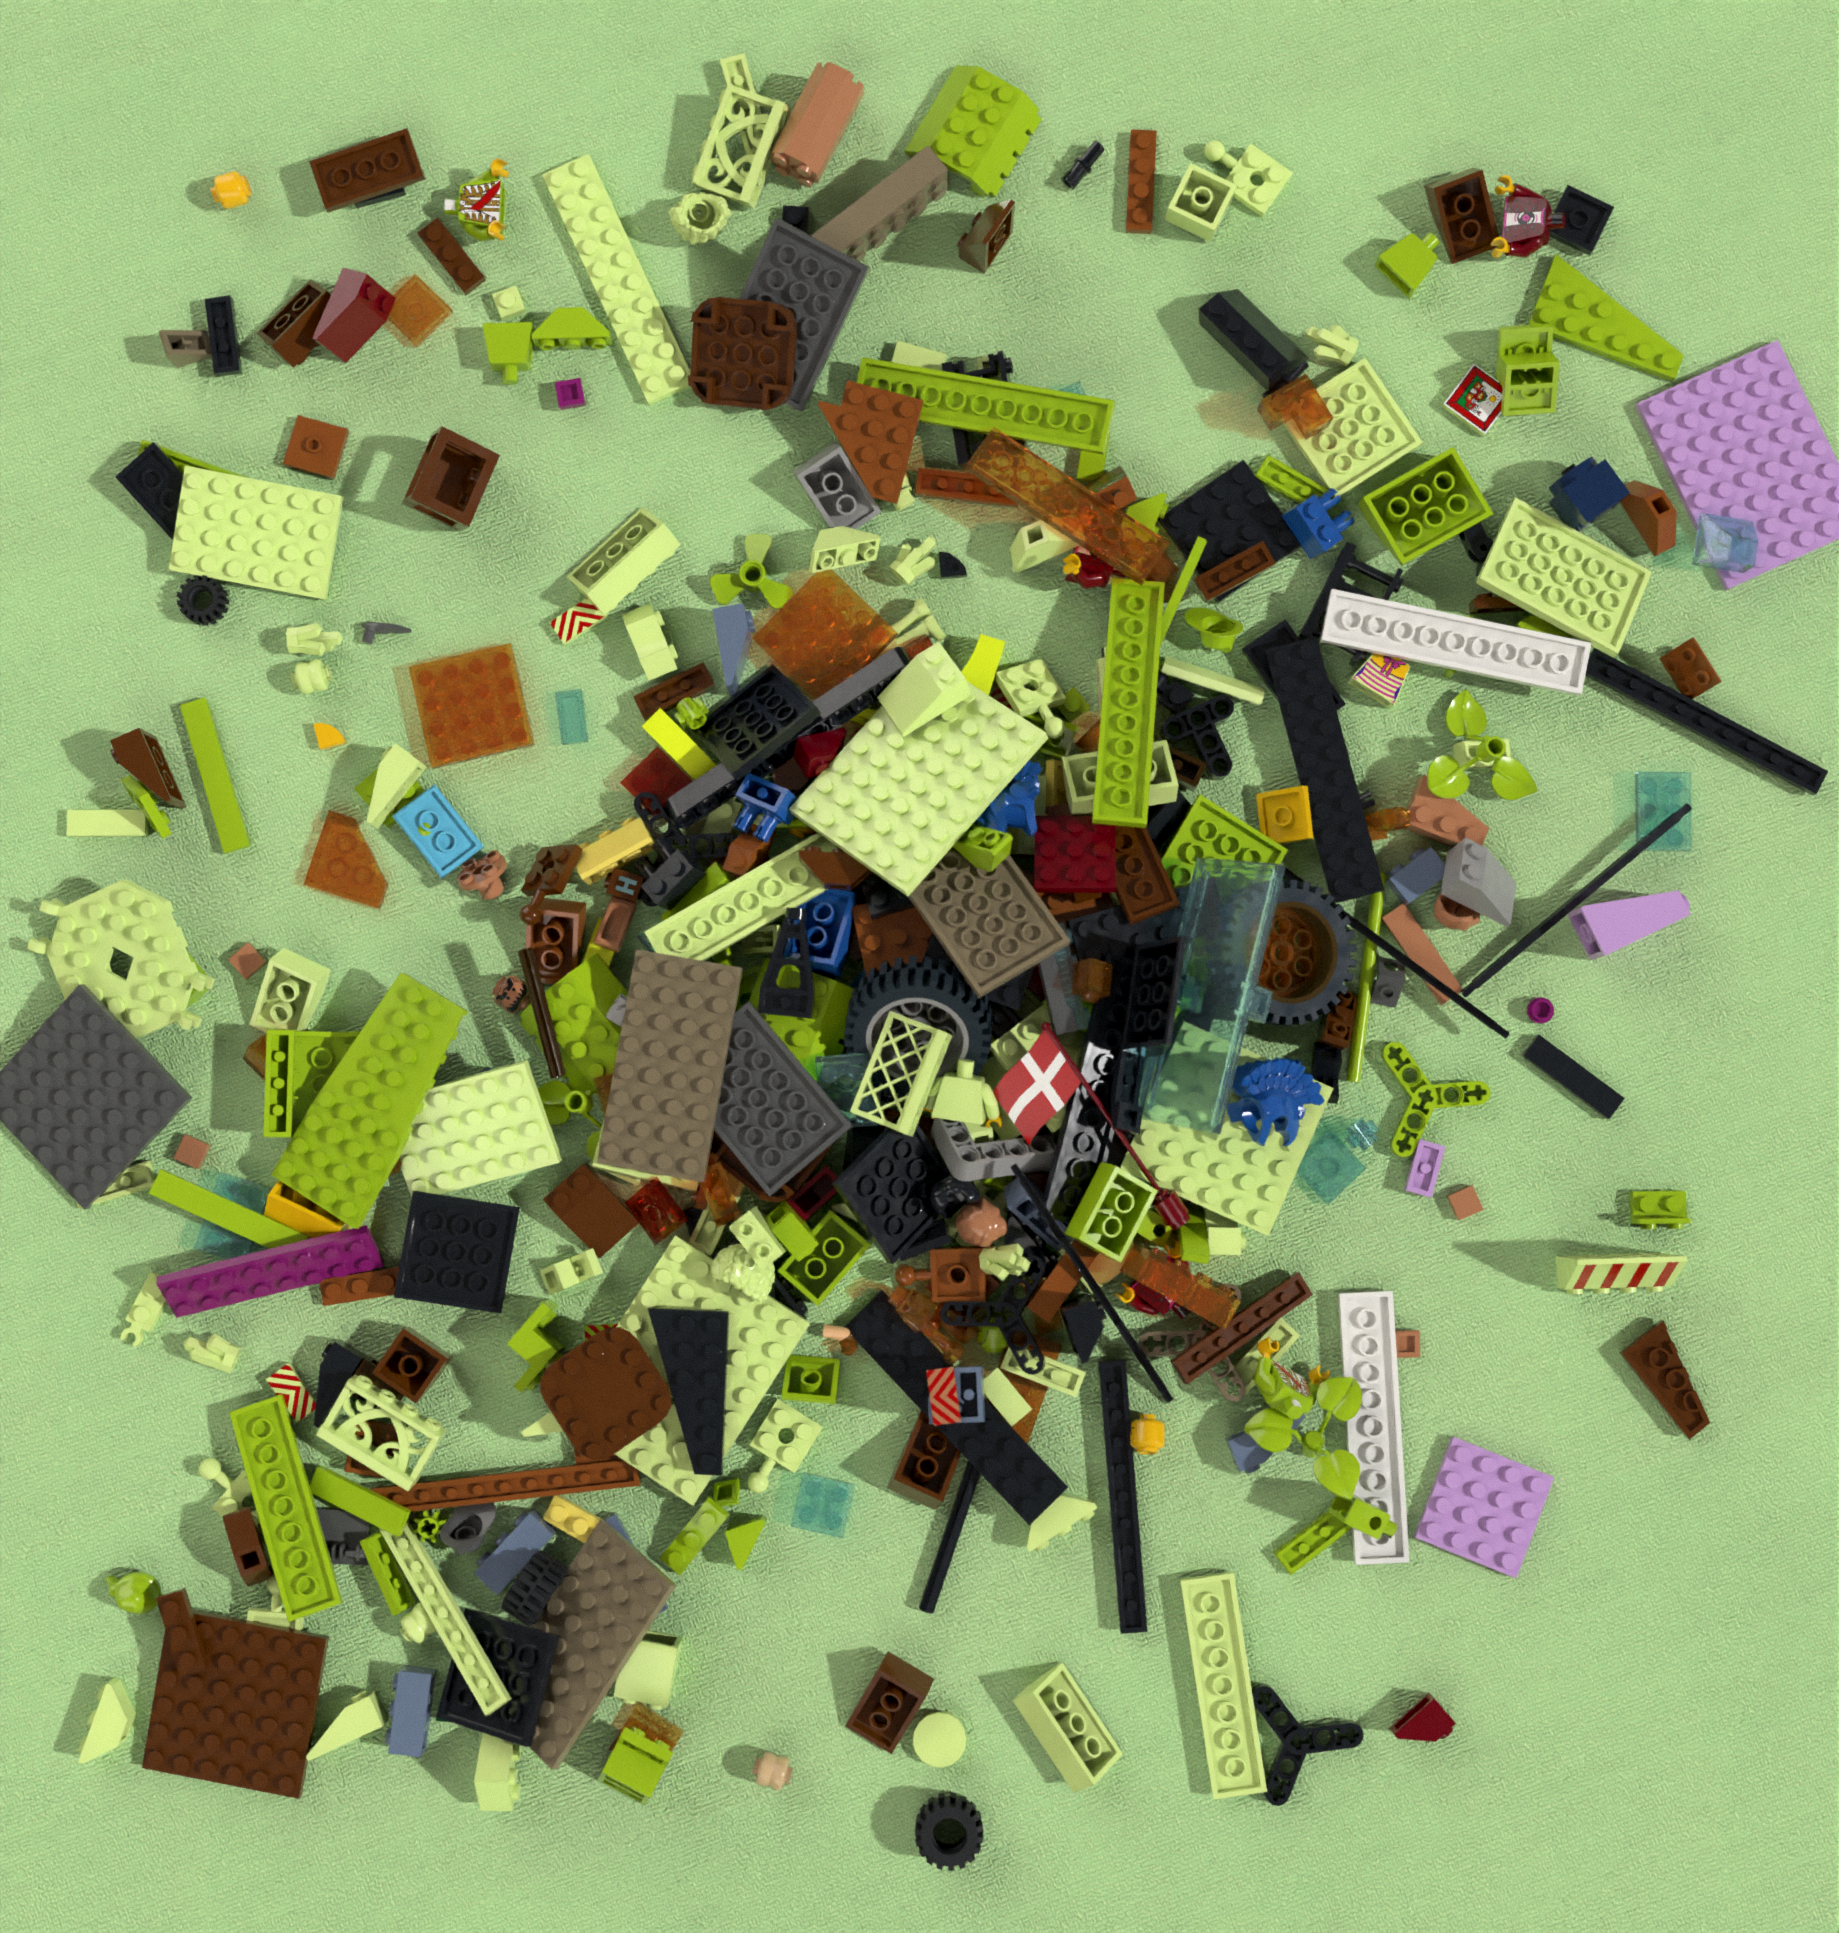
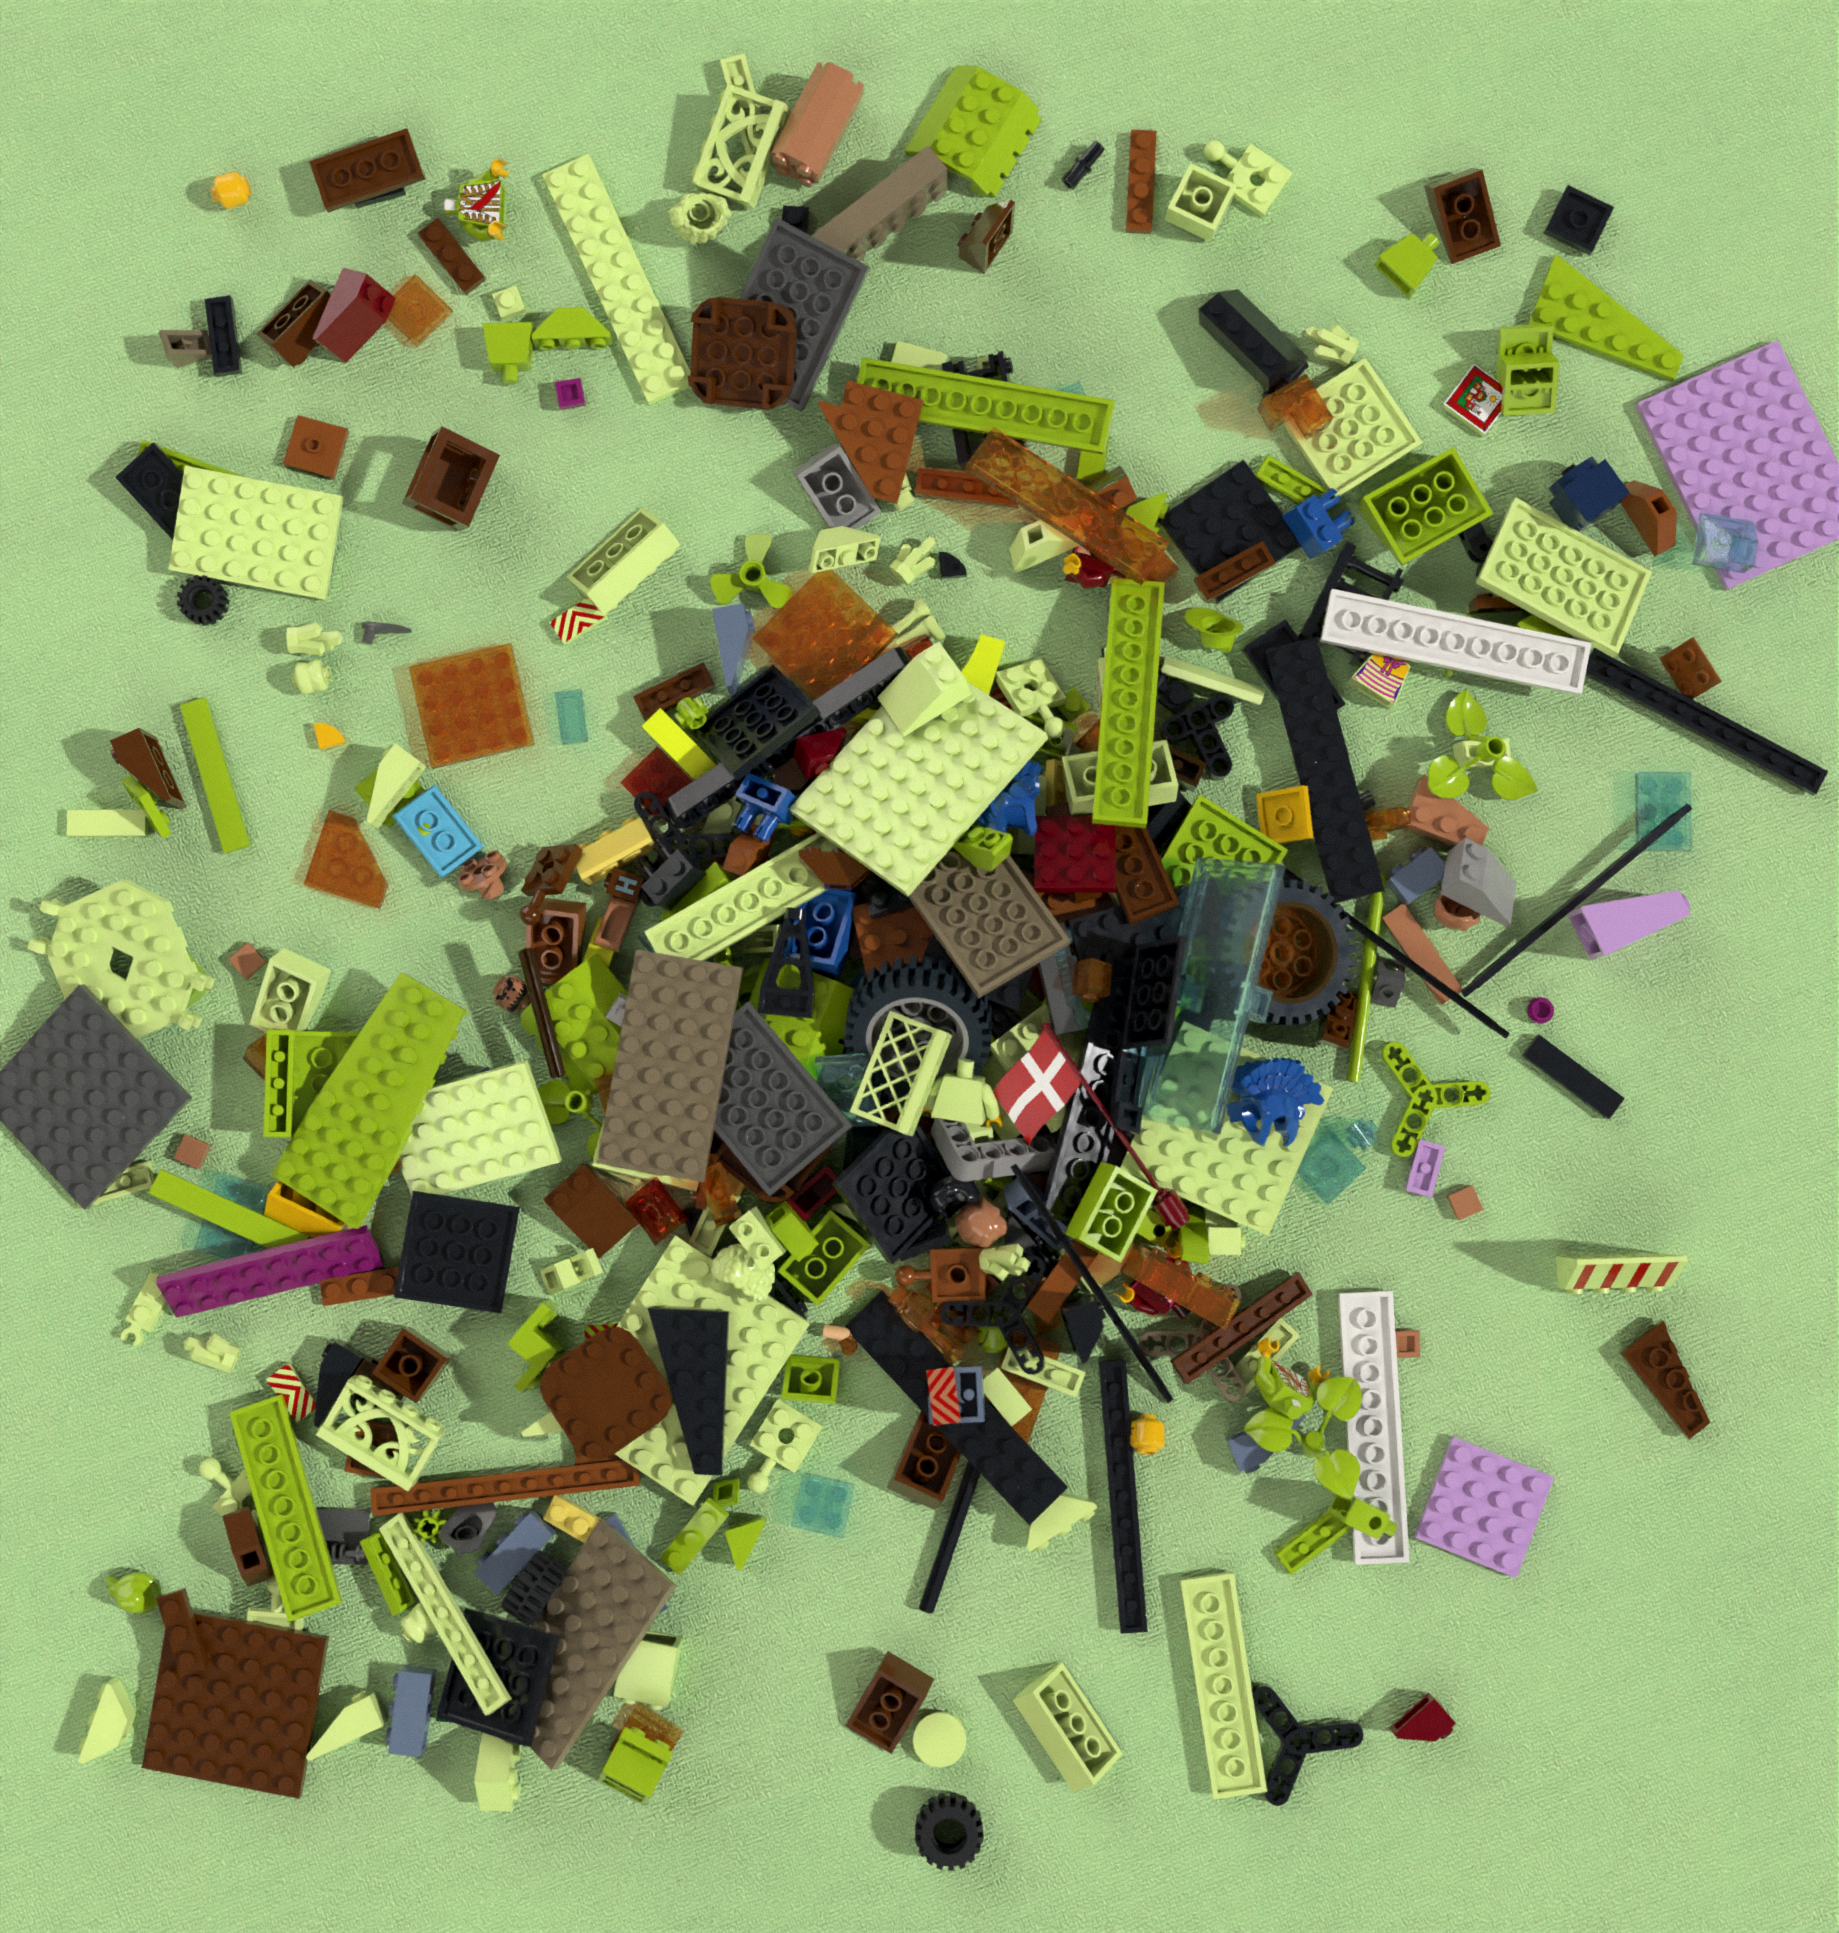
(359, 1500): lime tile -> none
(649, 641): yellowish green brick -> none
(772, 1770): tan piece -> none
(1181, 585): lime tile -> none
(1326, 1067): black slope -> none
(1525, 221): torso -> none
(1658, 1208): lime bracket -> none

